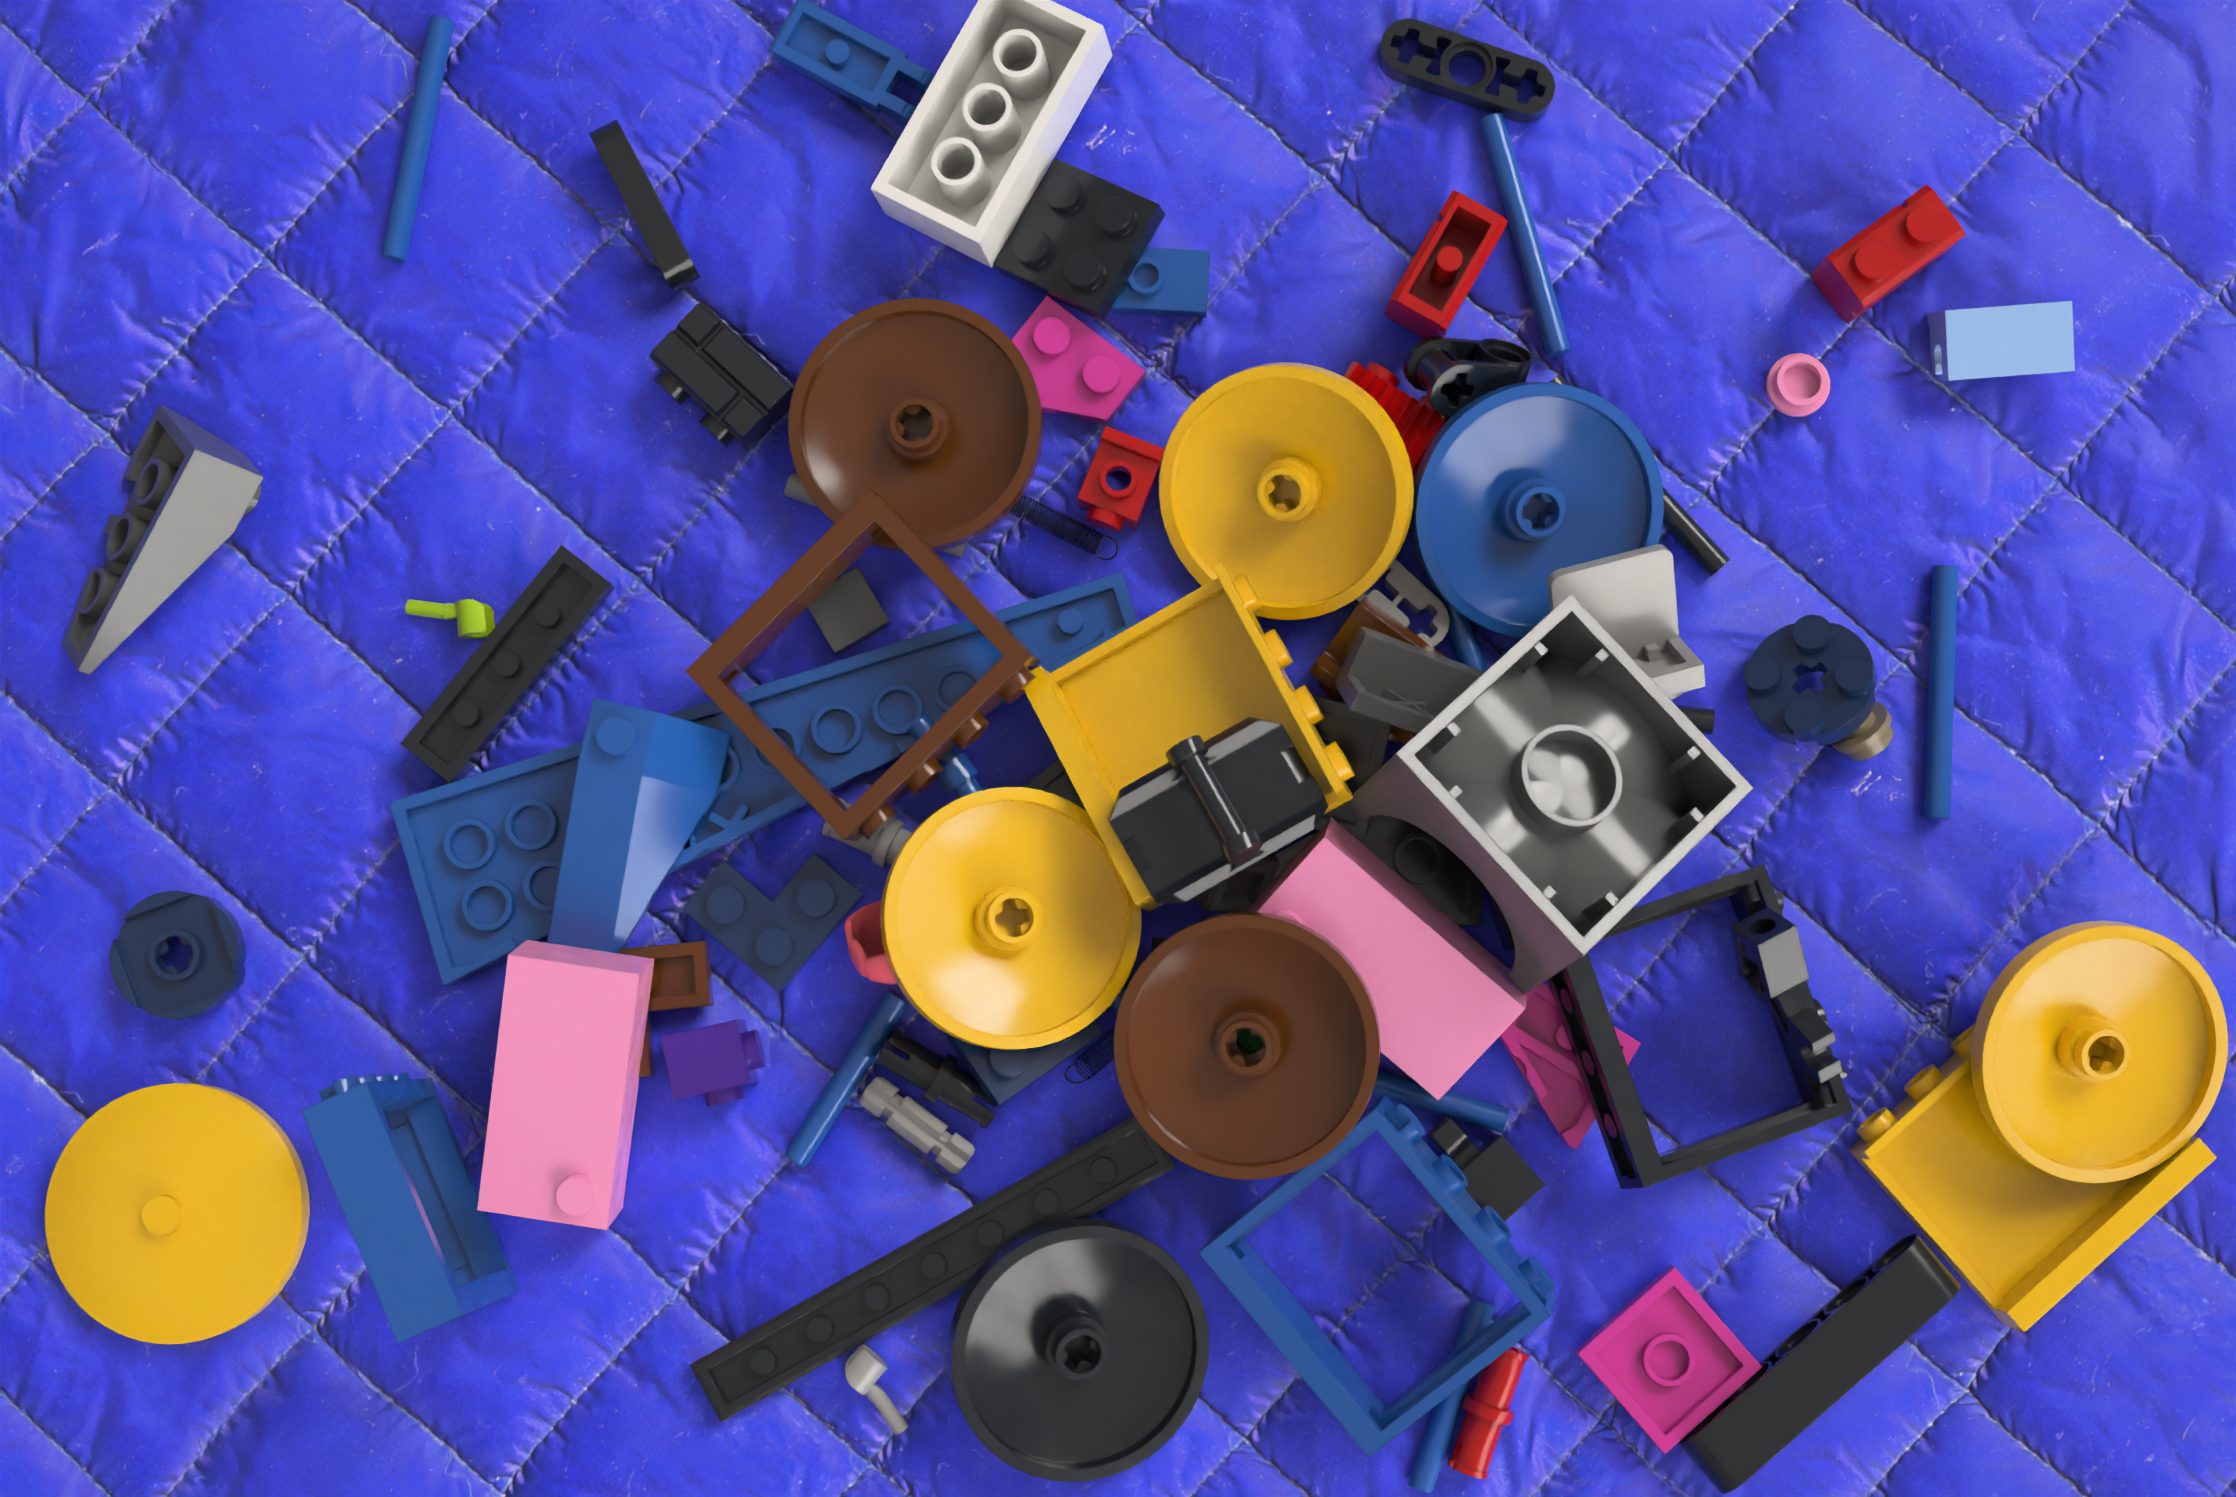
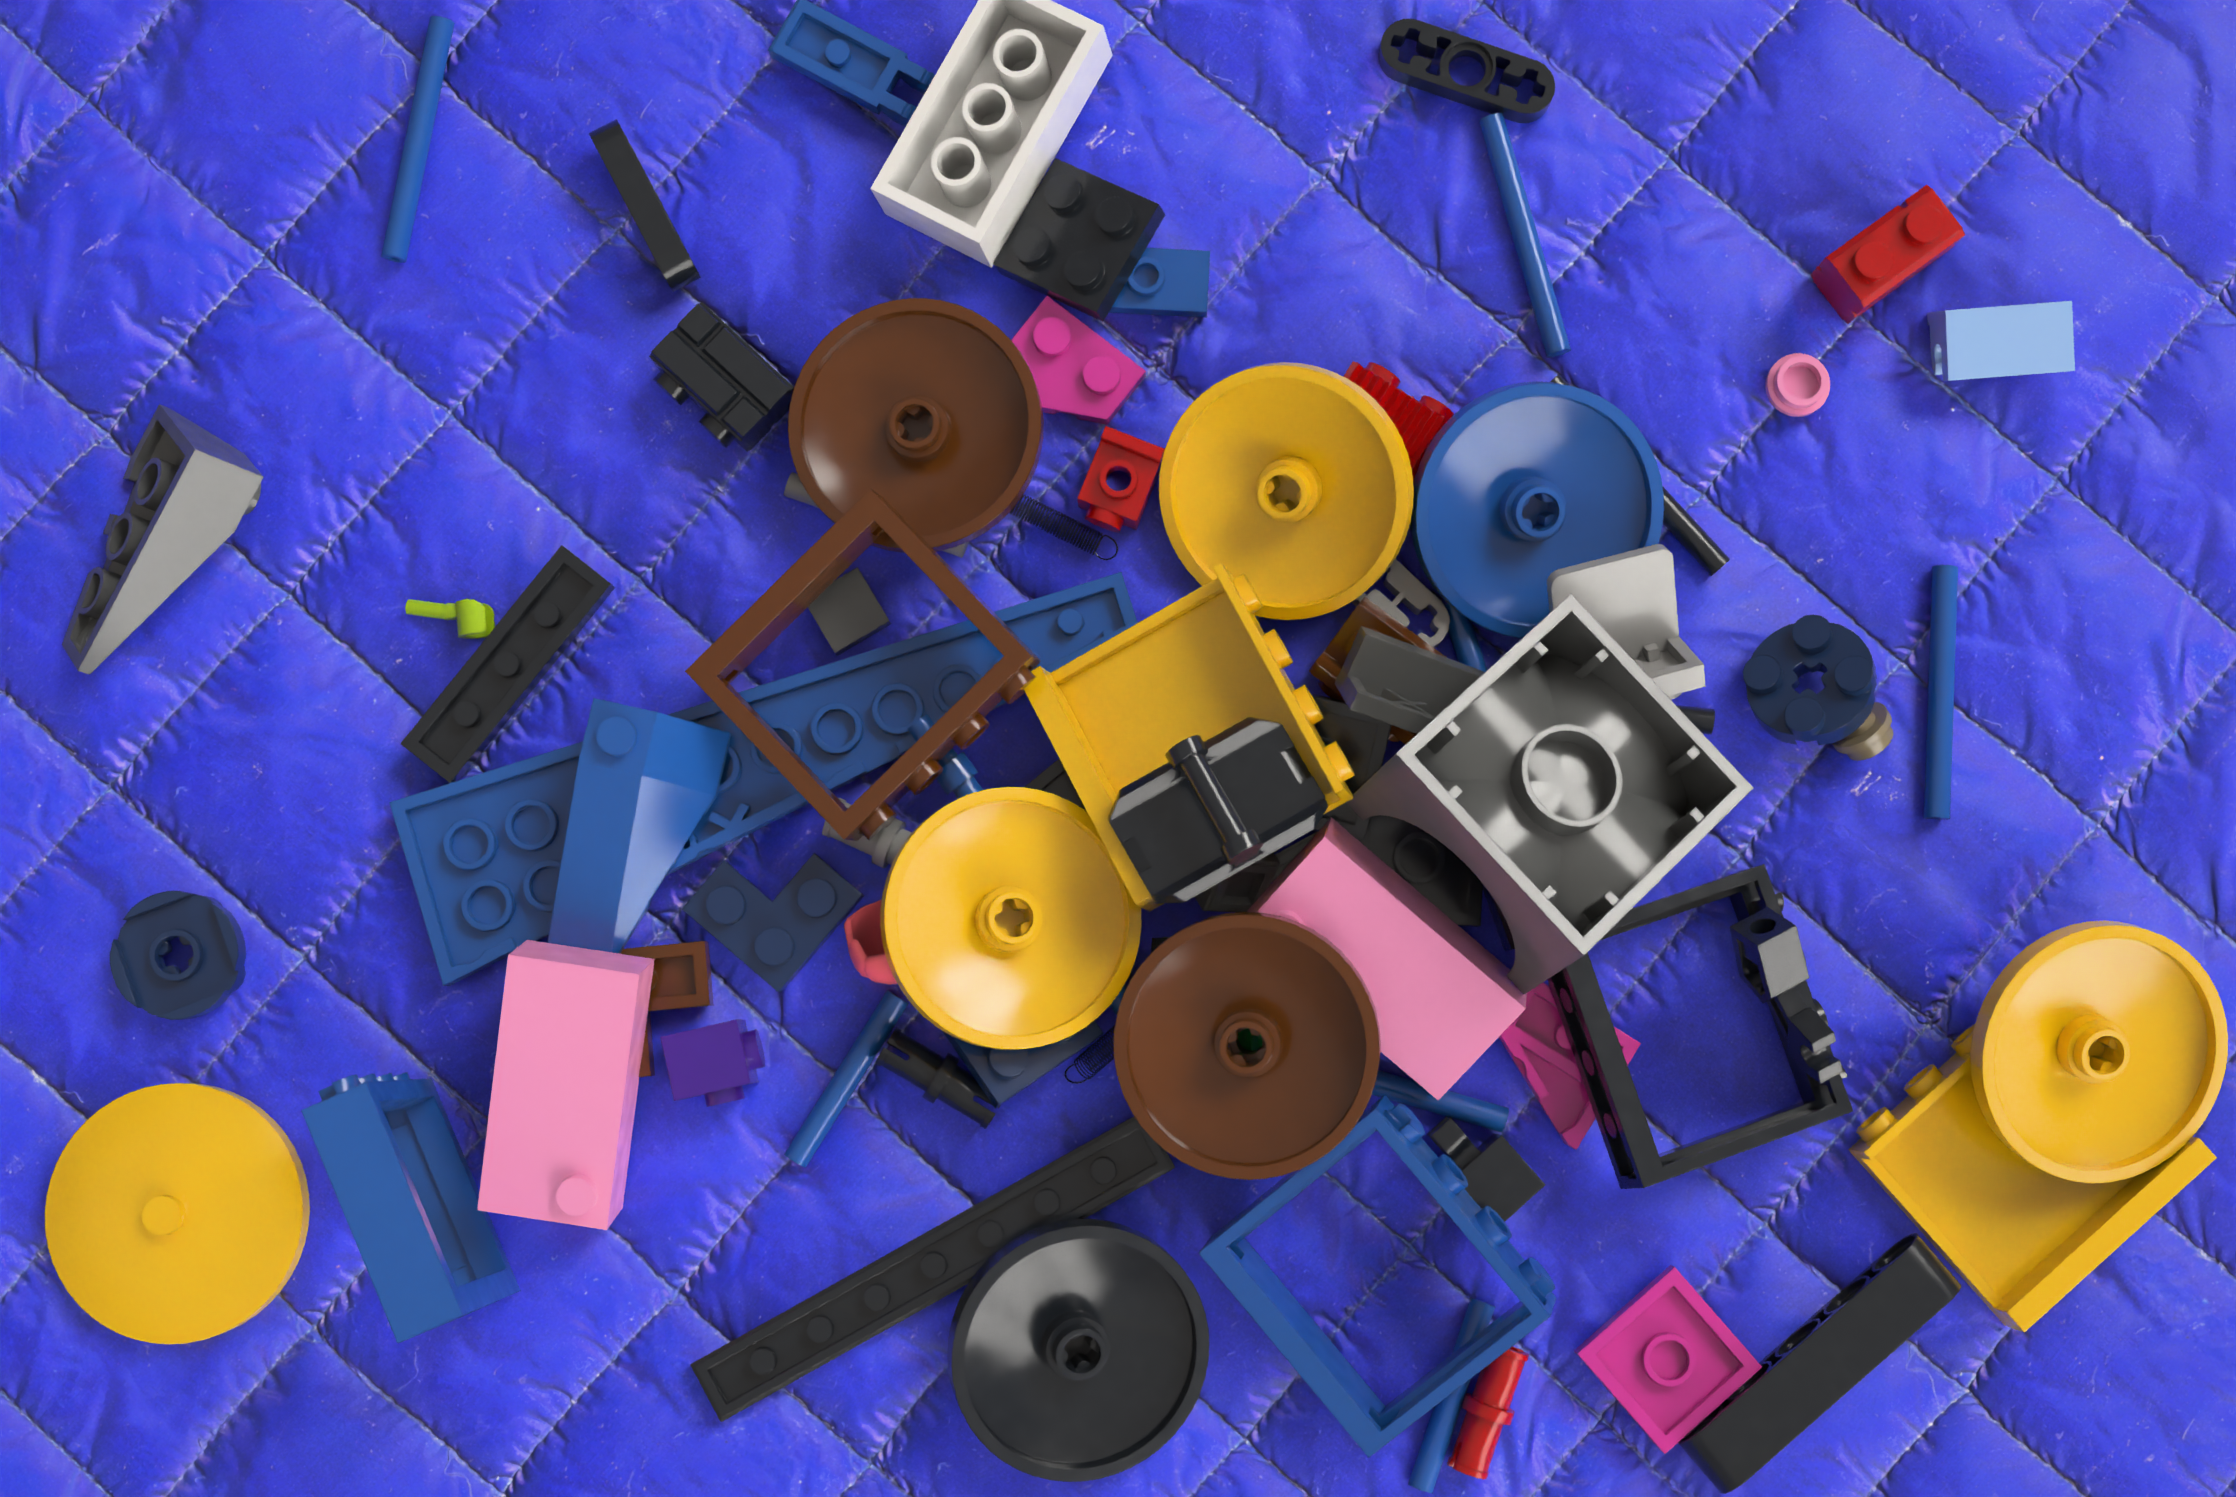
(862, 1372): light grey hand -> none
(917, 1124): light grey axle -> none
(1445, 266): red brick -> none
(1463, 369): black piece -> none

